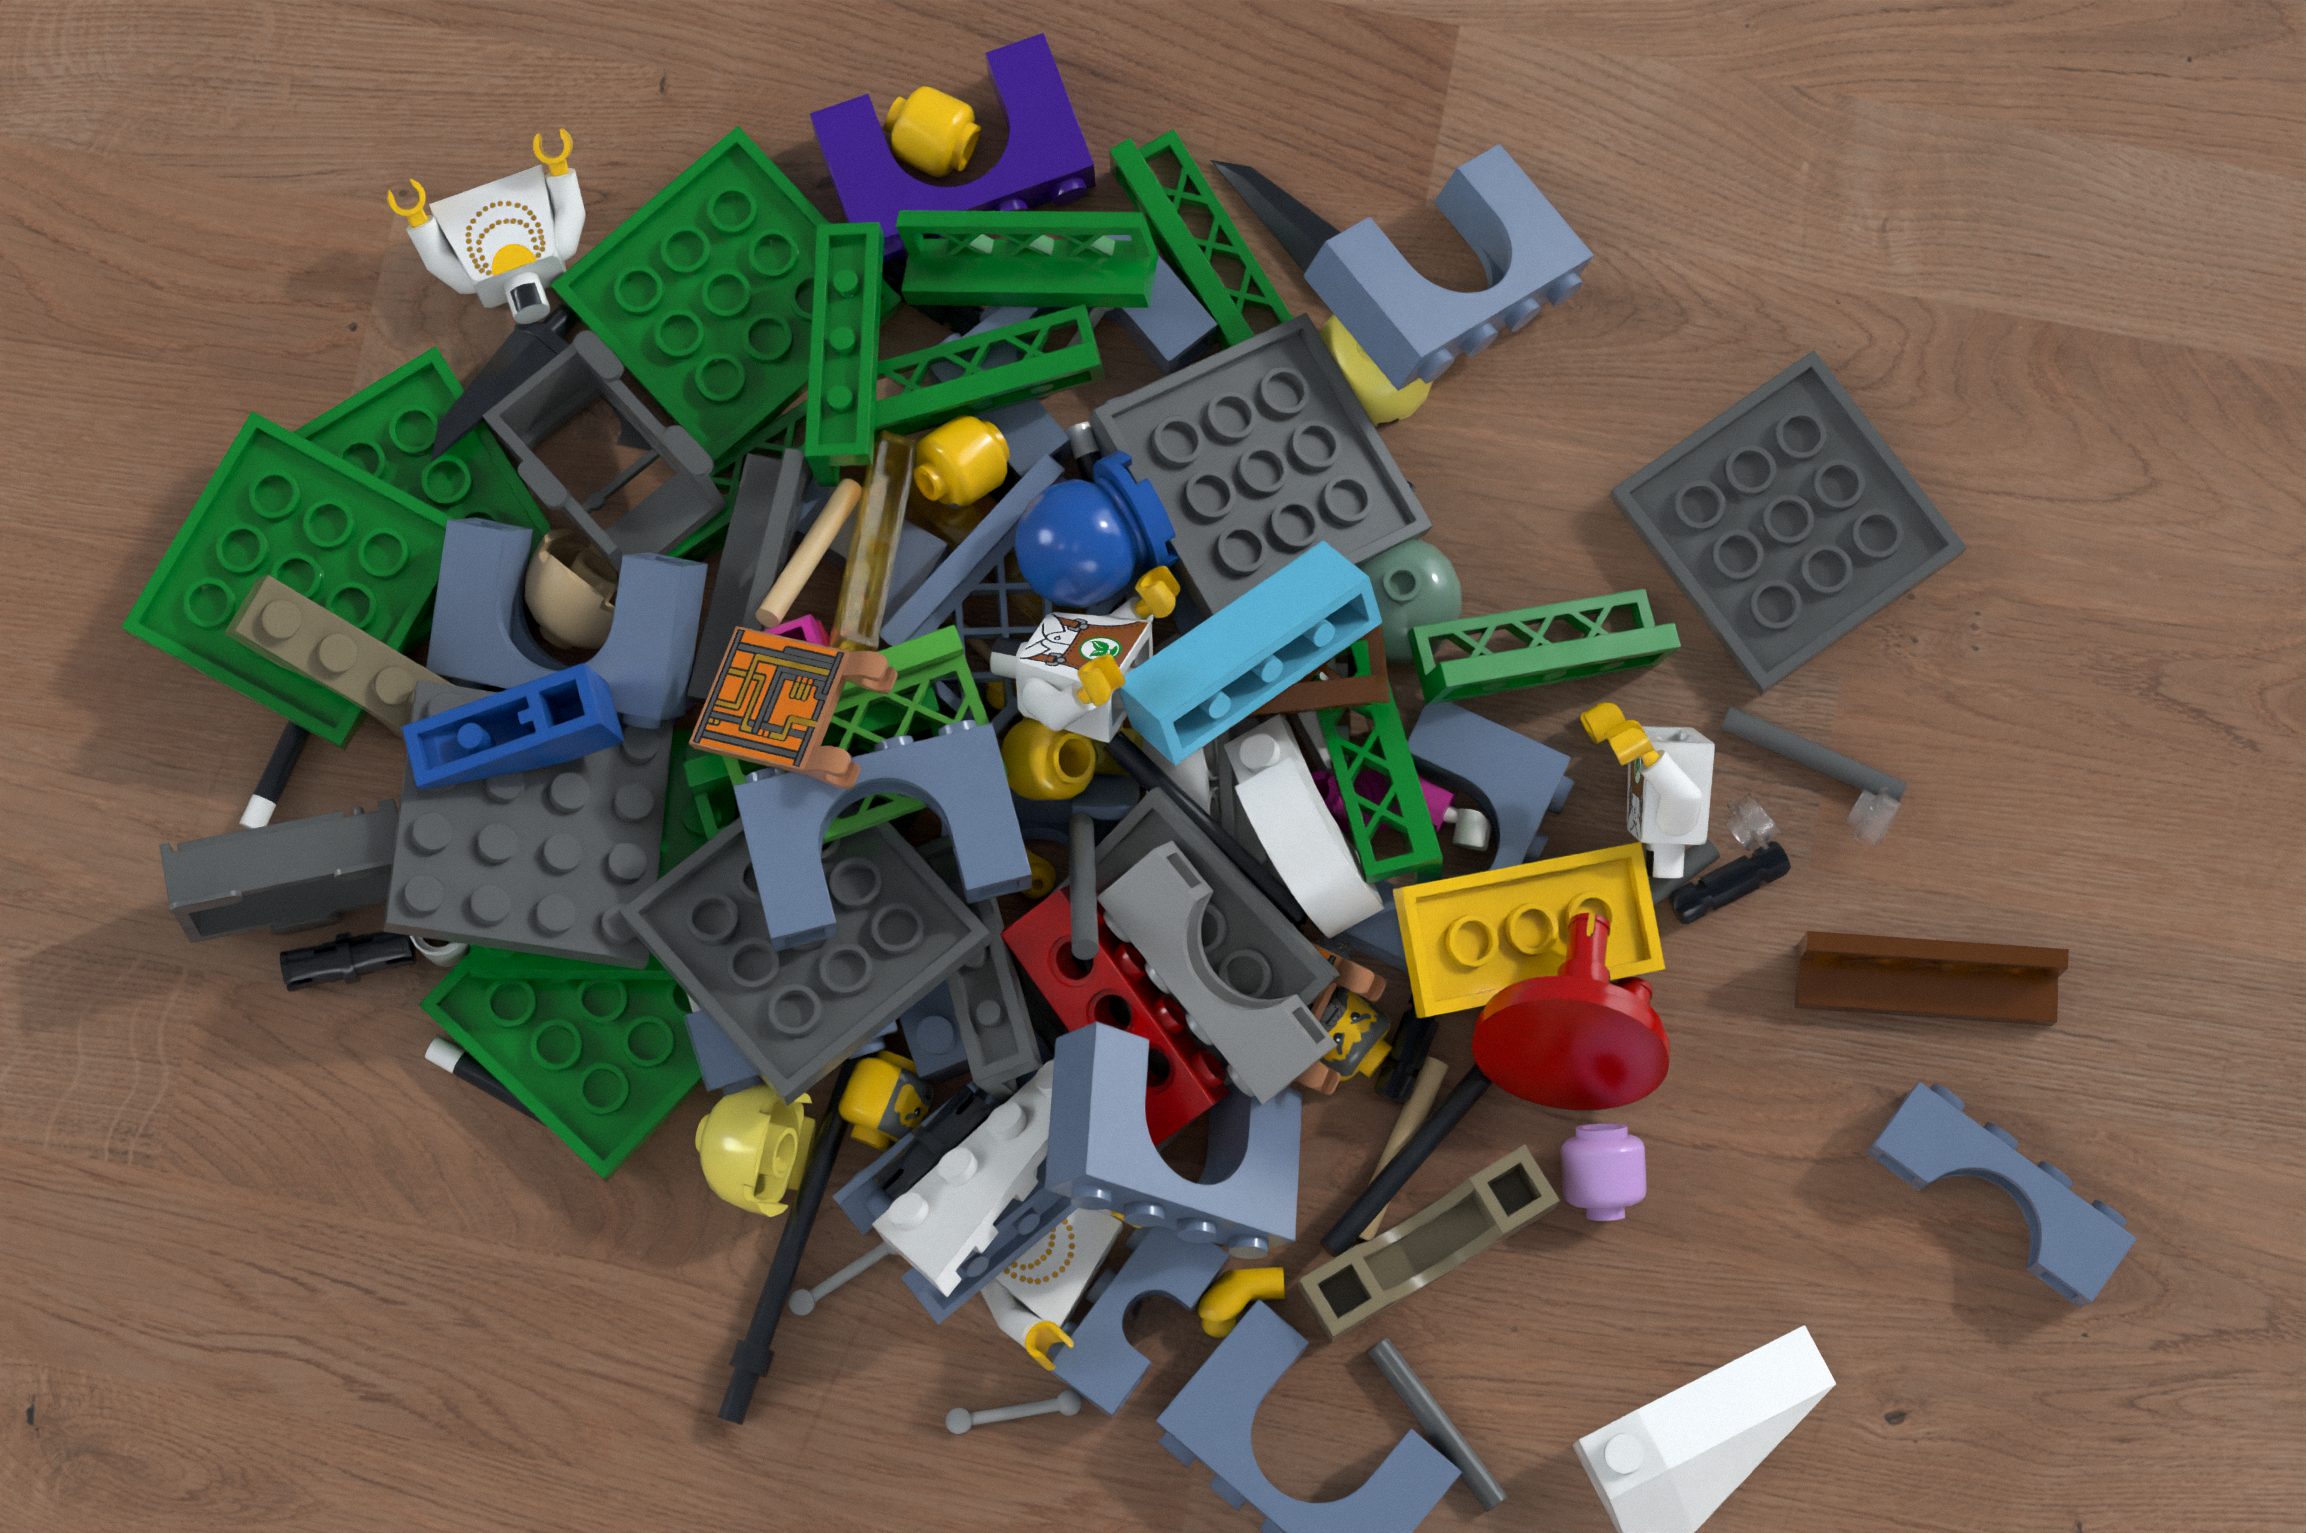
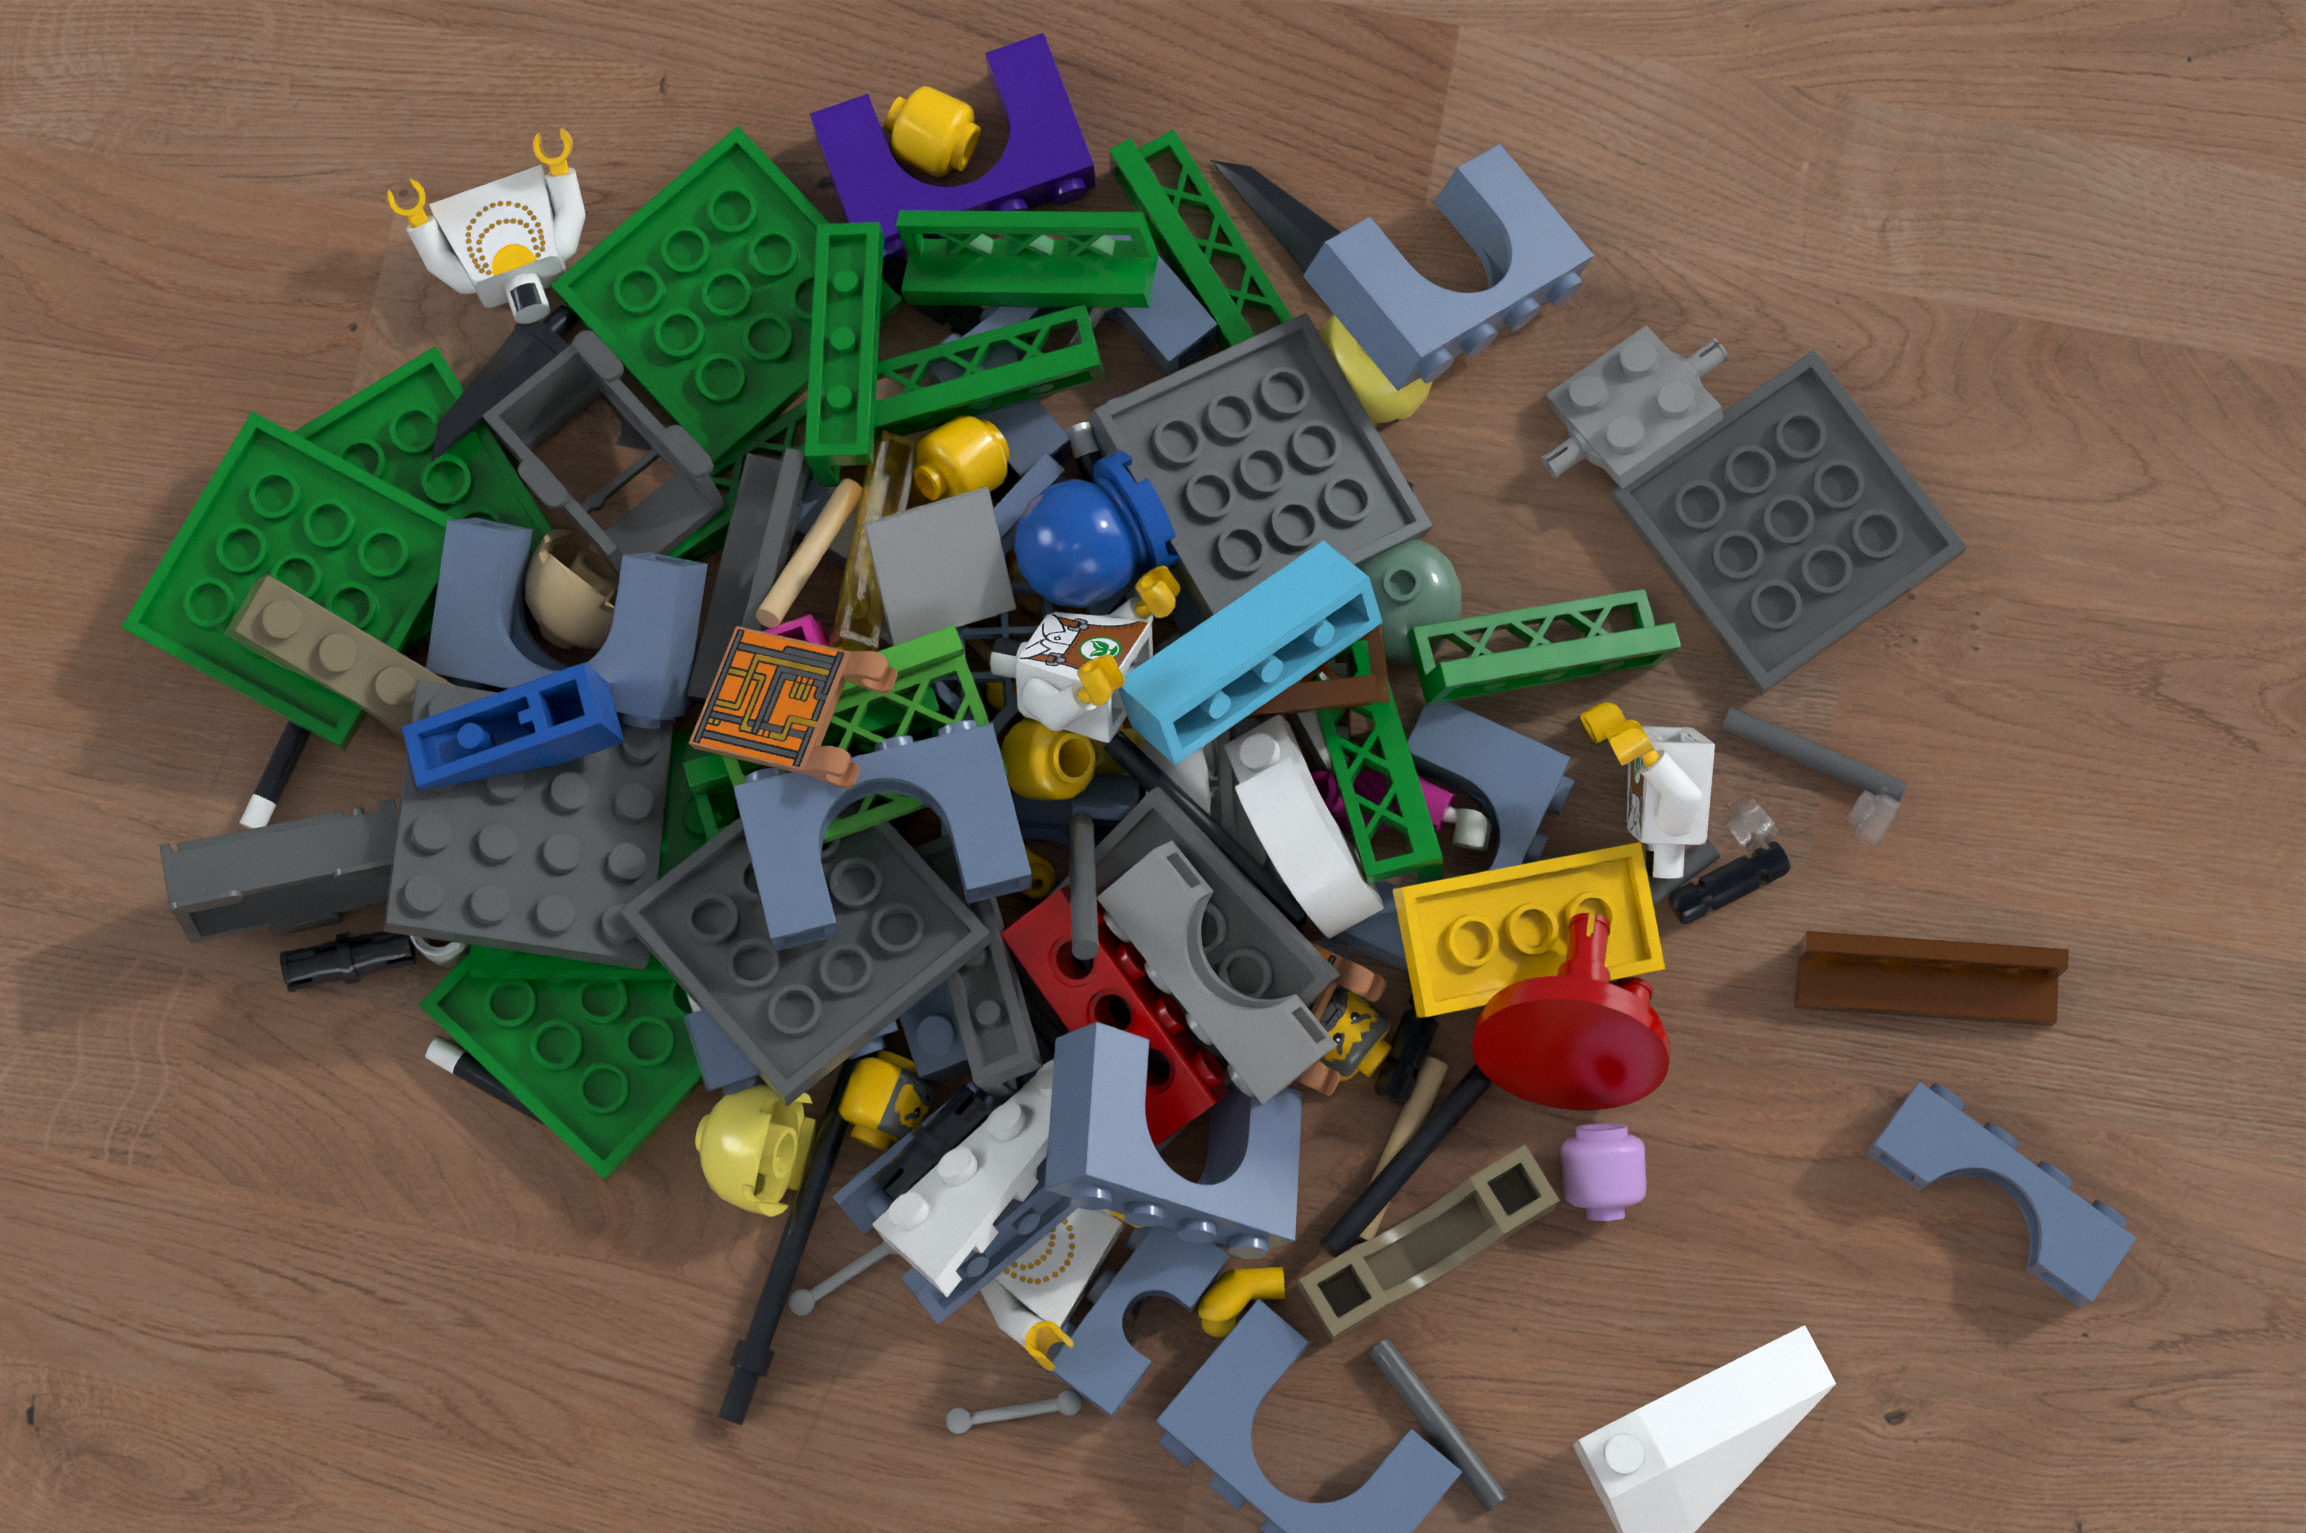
(939, 565): none -> light grey piece
(1634, 407): none -> light grey plate

